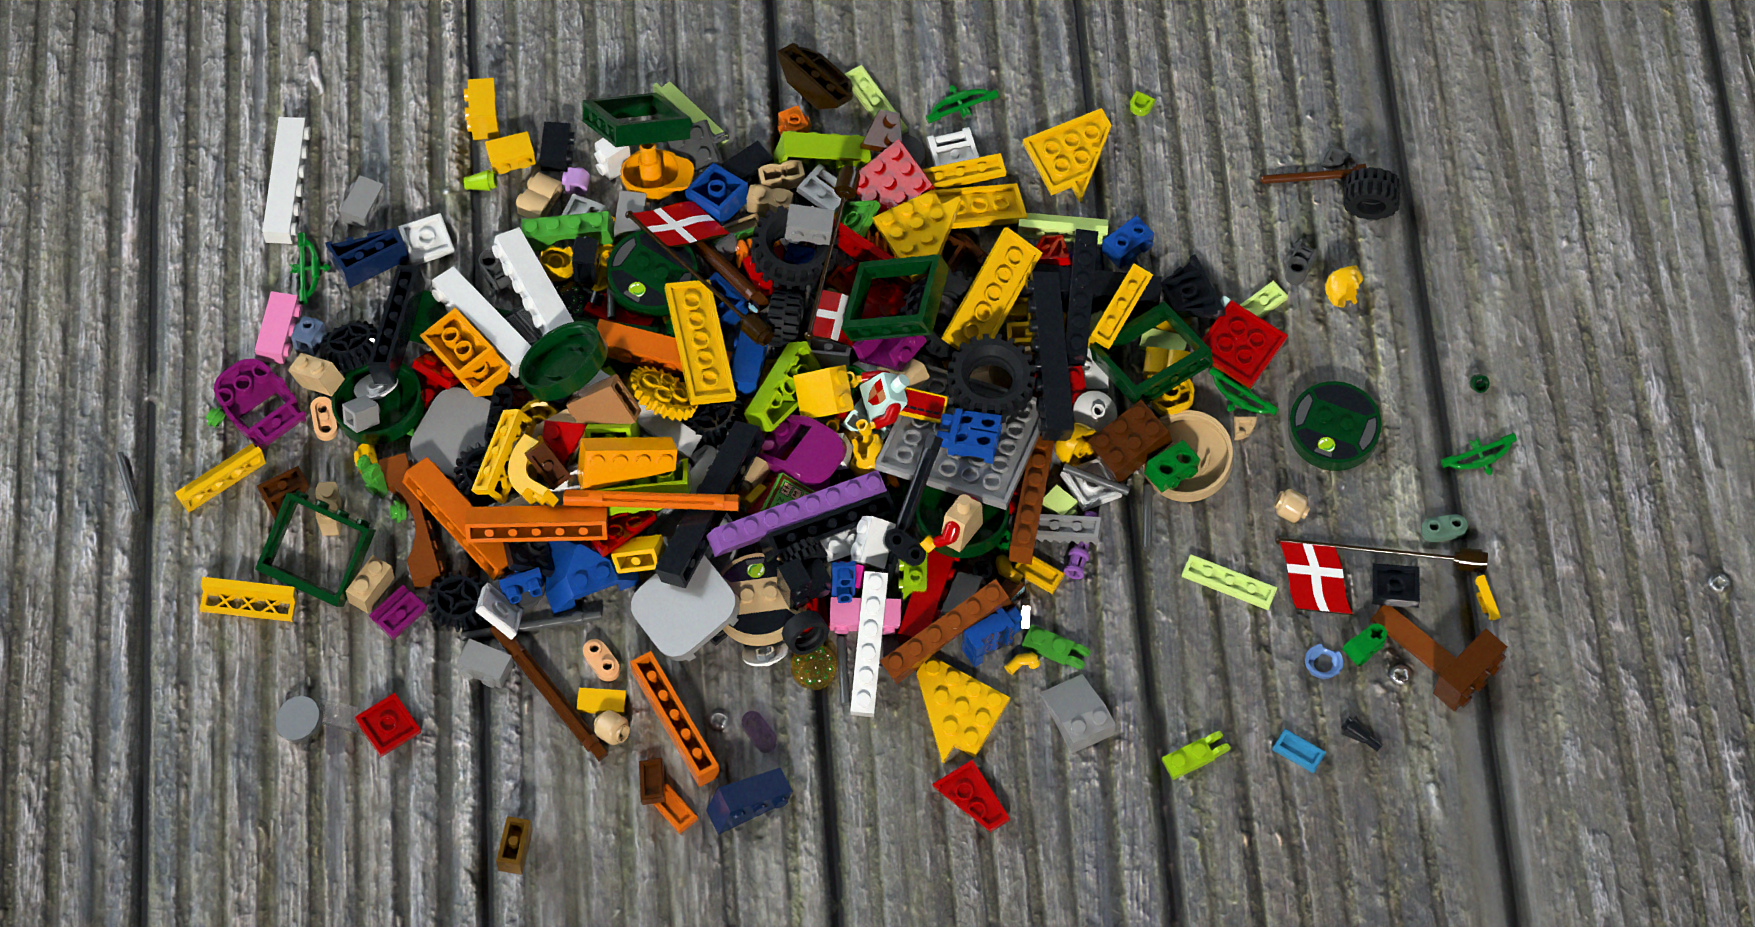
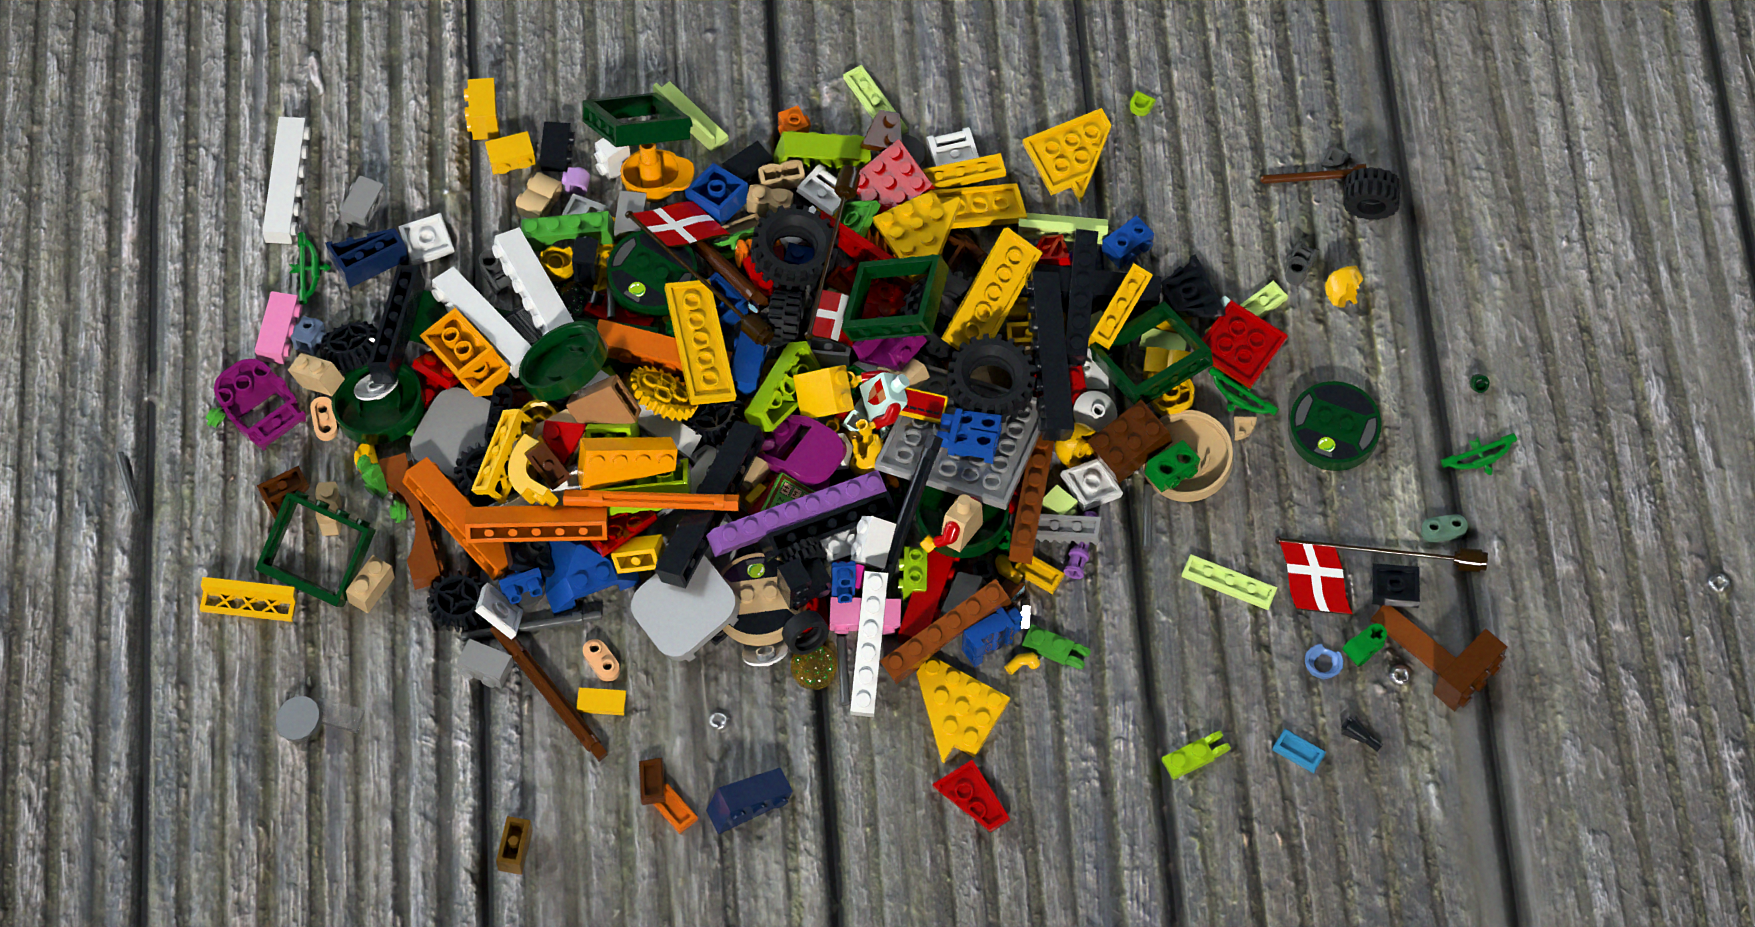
(220, 477): yellow fence -> none
(361, 413): light grey brick -> none
(387, 725): red plate -> none
(398, 612): magenta plate -> none
(483, 181): lime cone -> none
(611, 727): tan head -> none
(675, 719): orange brick -> none
(701, 147): dark grey plate -> none
(727, 246): dark grey tile -> none
(763, 728): clear purple beam -> none
(809, 224): light grey brick -> none
(815, 77): dark brown wedge -> none
(904, 547): black plate -> none
(962, 107): green piece -> none
(1078, 713): light grey slope -> none
(1096, 479): dark grey bar -> none
(1291, 505): tan head -> none
(1486, 599): yellow tile -> none

